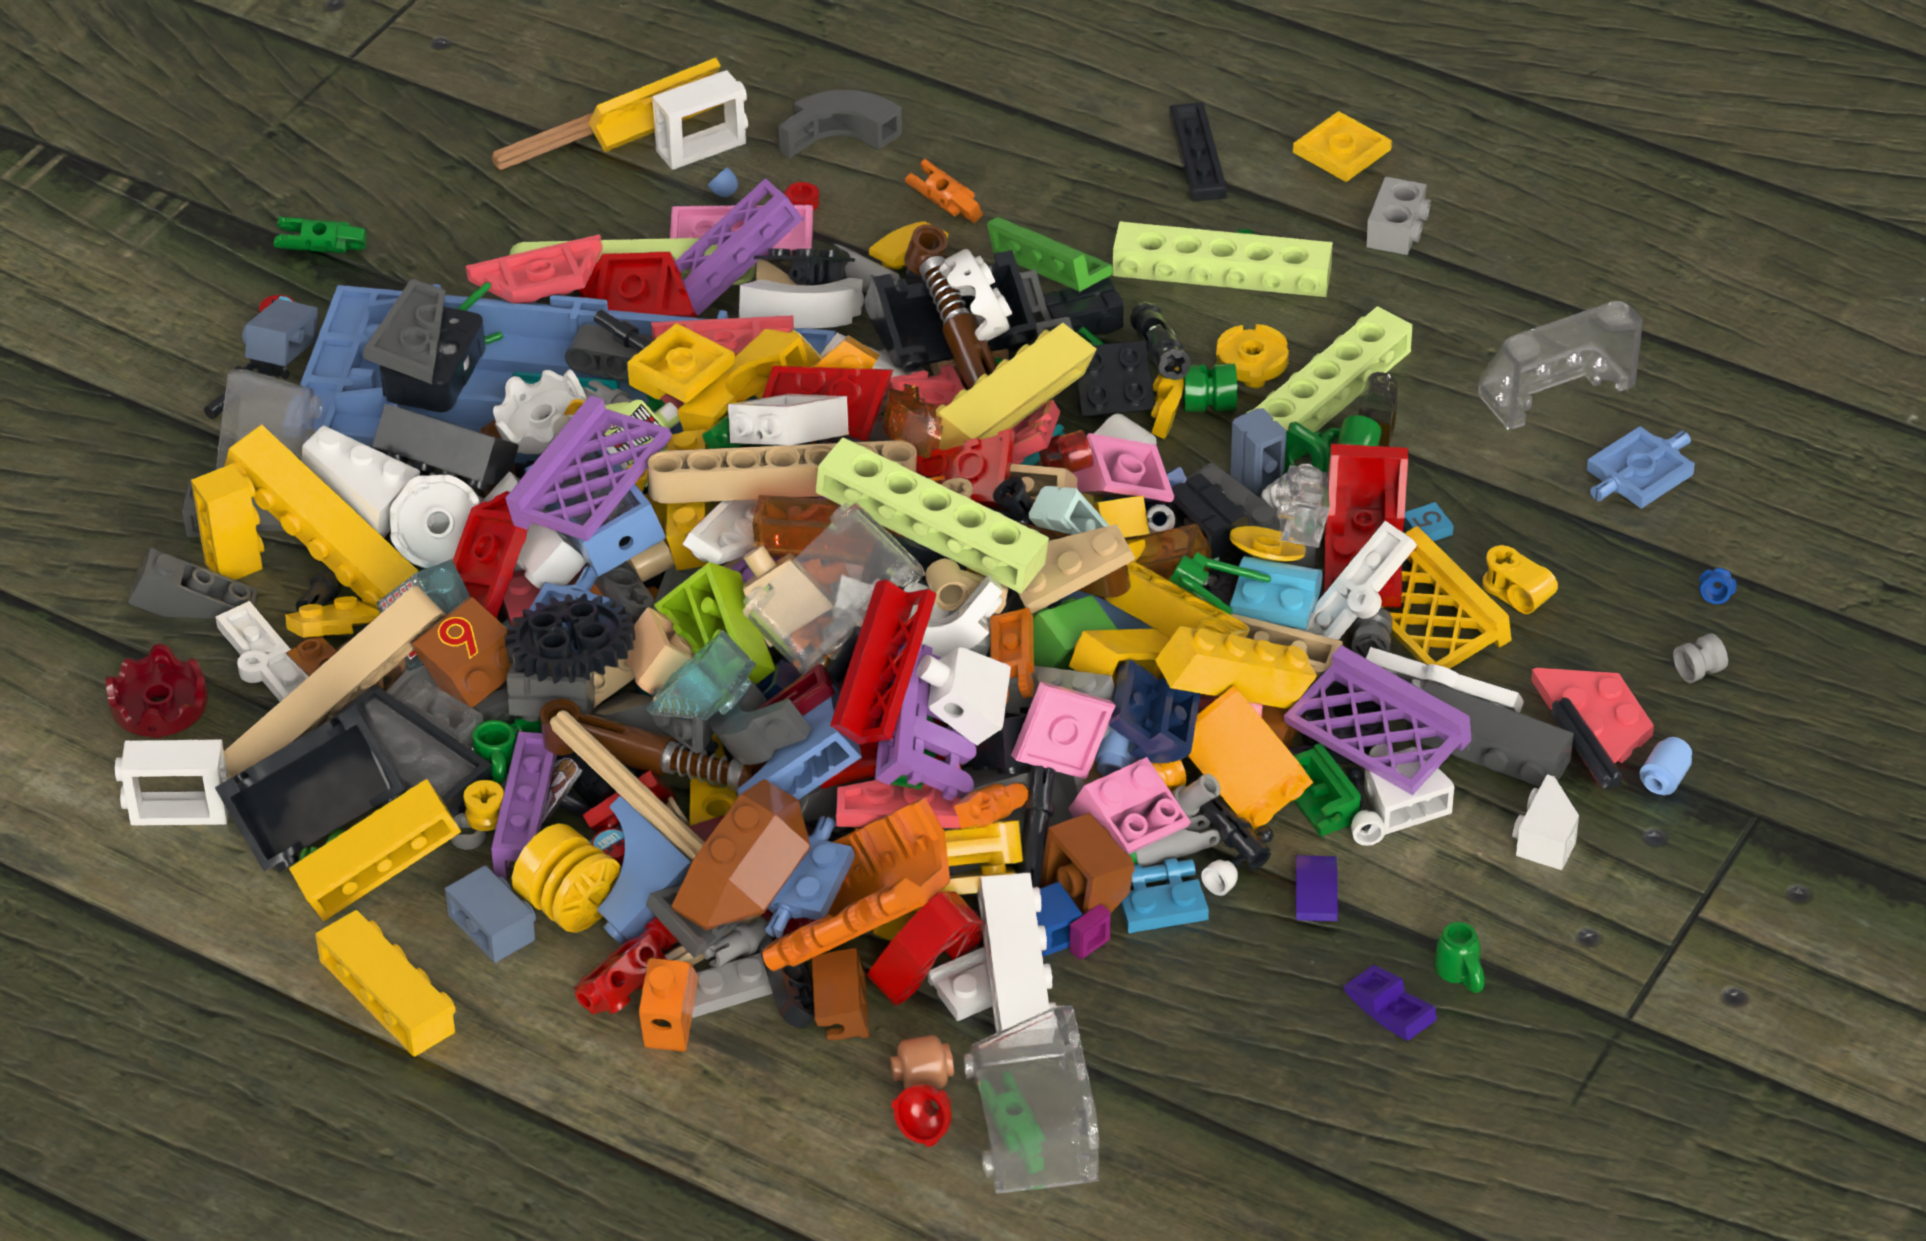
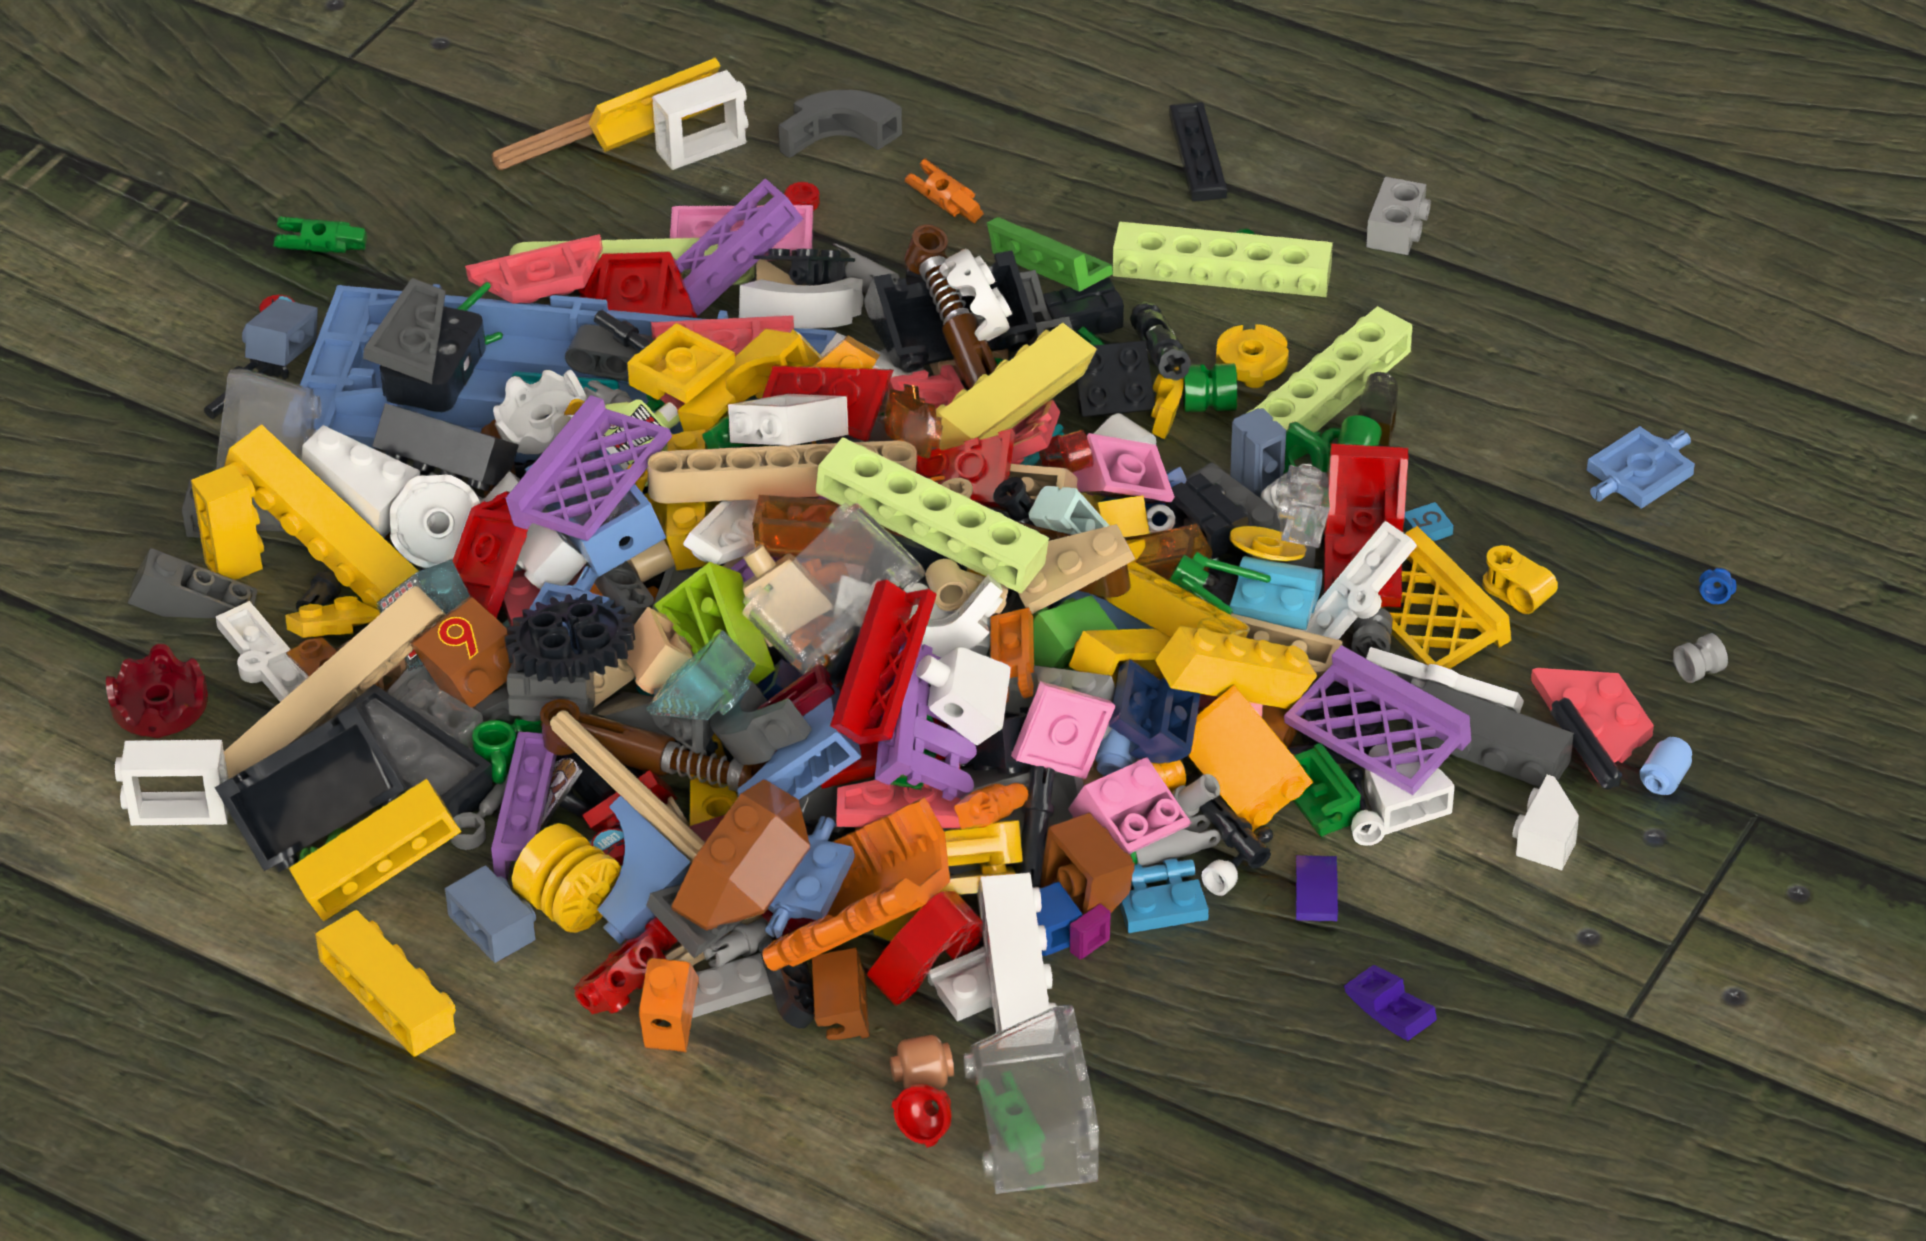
(483, 804): yellow wheel -> none
(724, 183): medium blue hinge -> none
(893, 247): yellow slope -> none
(1342, 146): yellow plate -> none
(1459, 956): green piece -> none
(1590, 343): clear windscreen -> none

